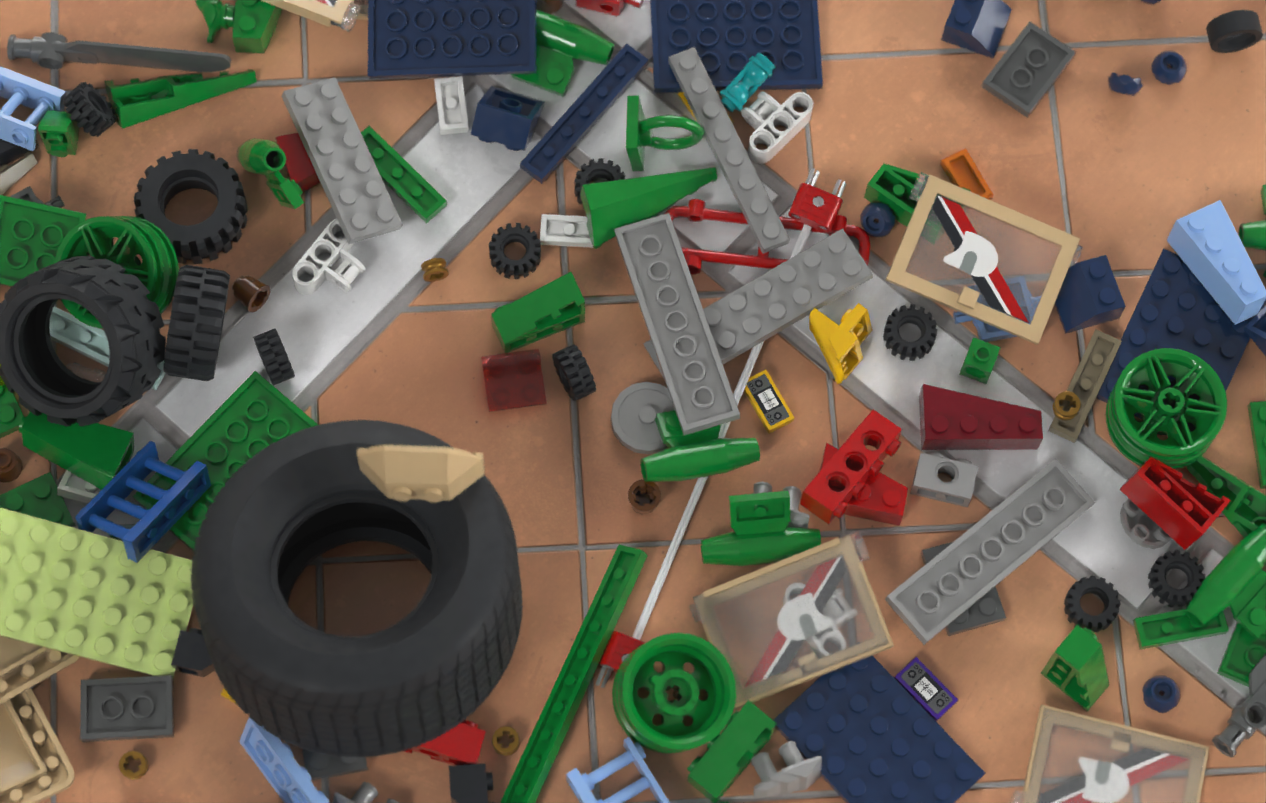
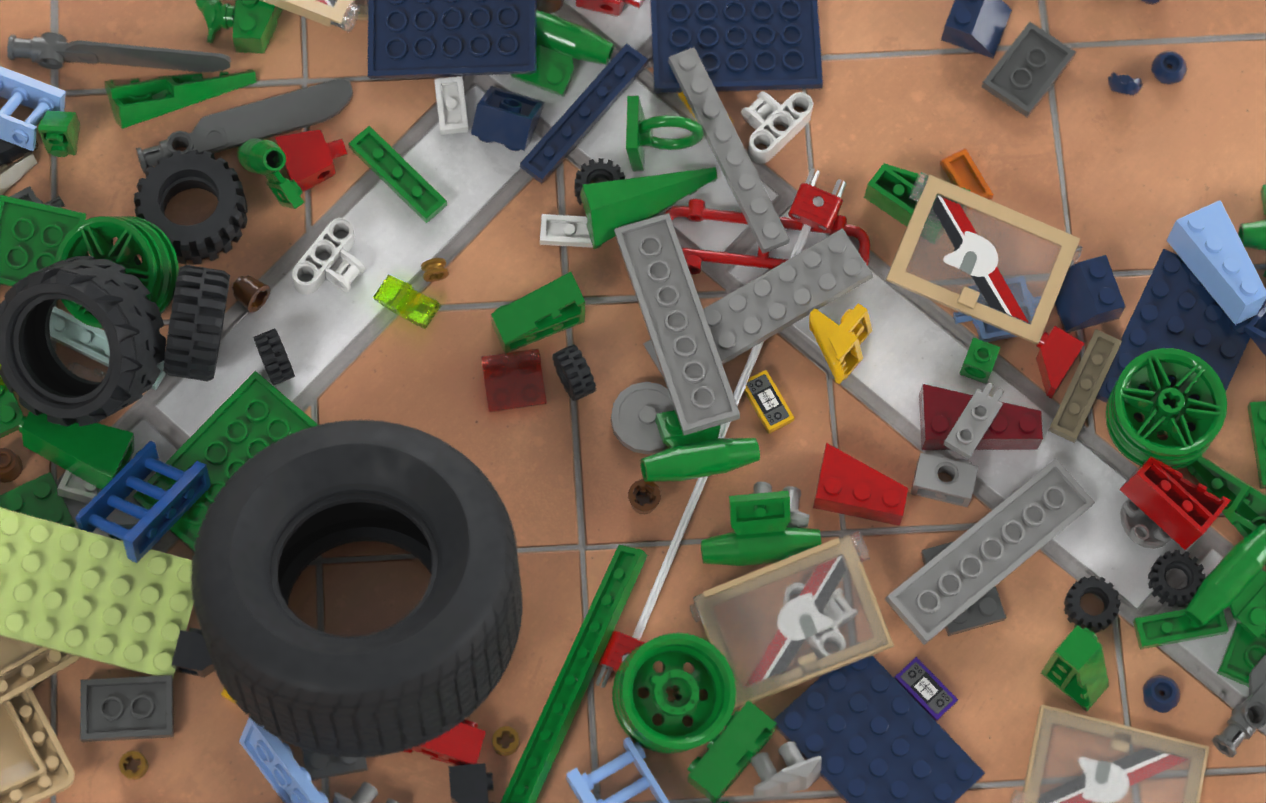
(90, 109): black tyre -> none
(255, 120): none -> dark grey piece
(342, 160): light grey plate -> none
(406, 302): none -> clear neon green slope
(420, 471): tan wedge -> none
(510, 235): black tyre -> none
(753, 75): teal piece -> none
(873, 431): red brick -> none
(883, 214): dark blue plate -> none
(913, 316): black tyre -> none
(974, 421): none -> light grey hinge
(1056, 357): none -> red slope
(1074, 400): pearl gold bush -> none
(1234, 31): black tyre -> none

